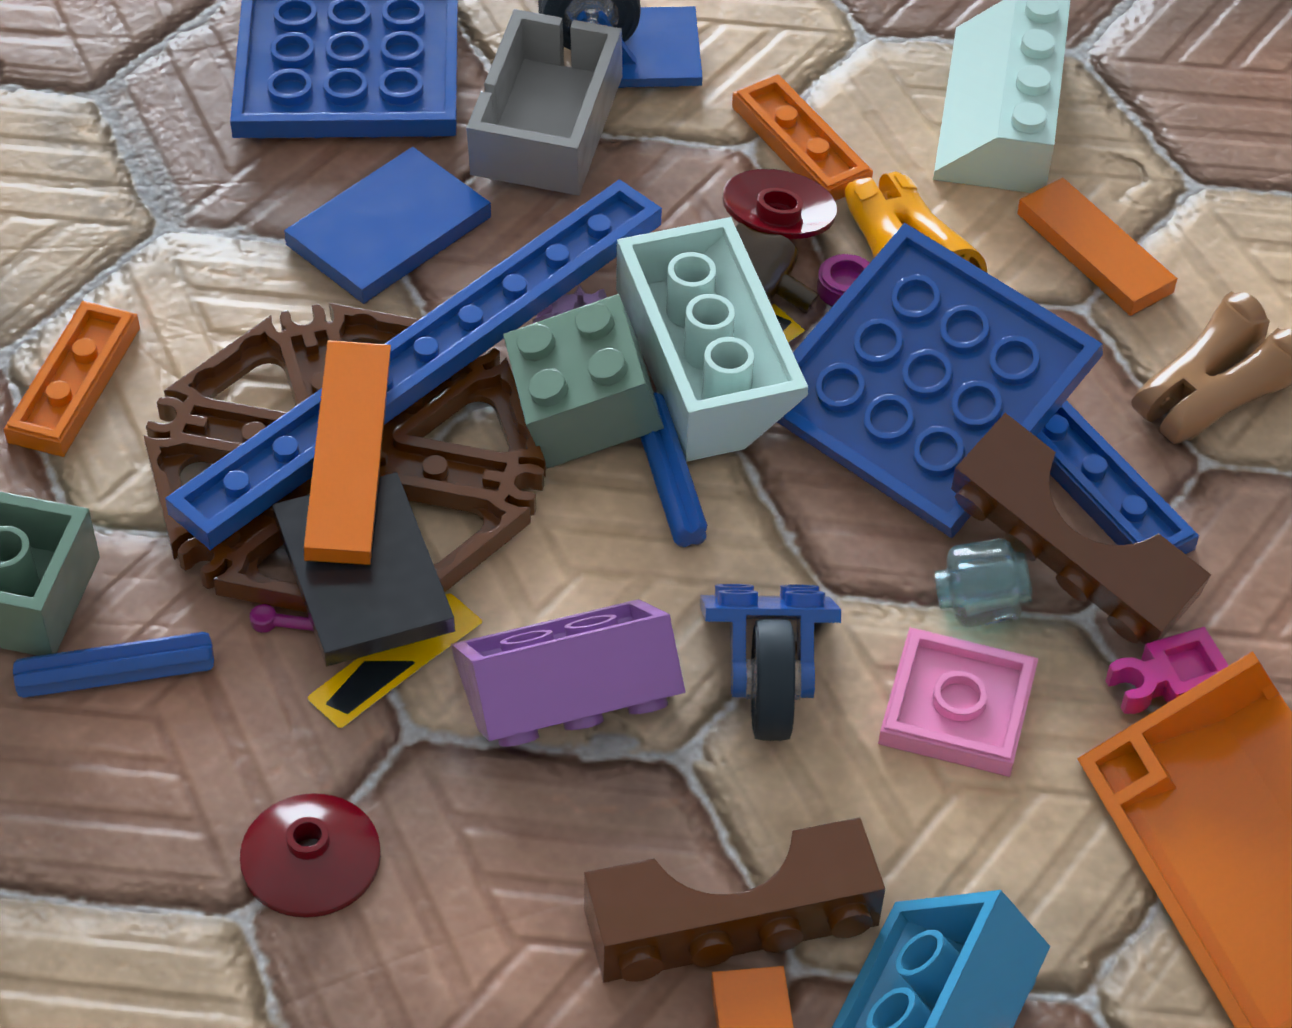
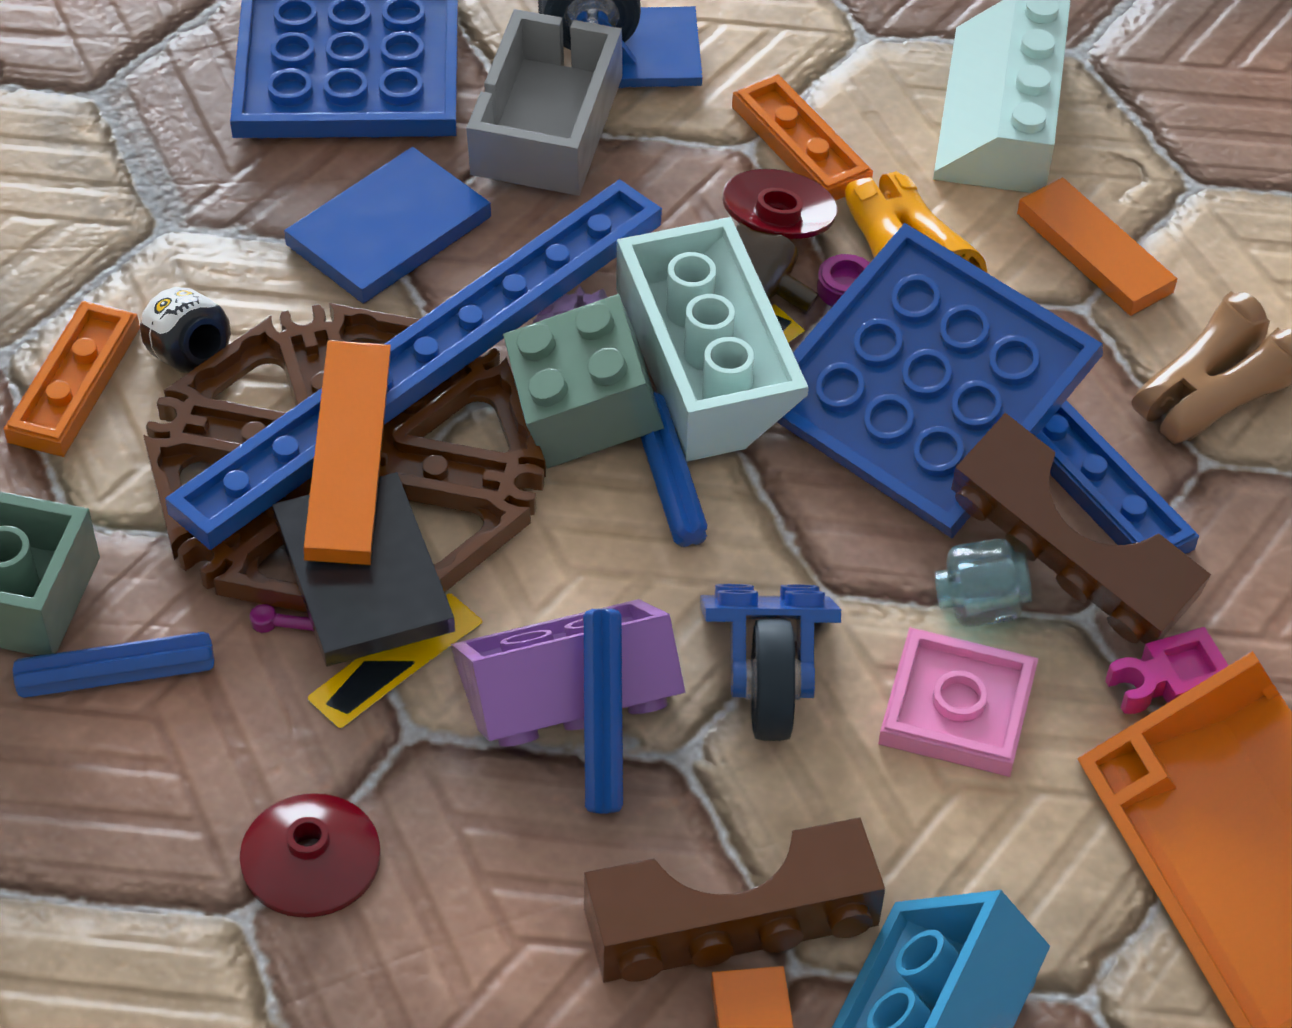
(184, 328): none -> black head
(603, 710): none -> blue axle

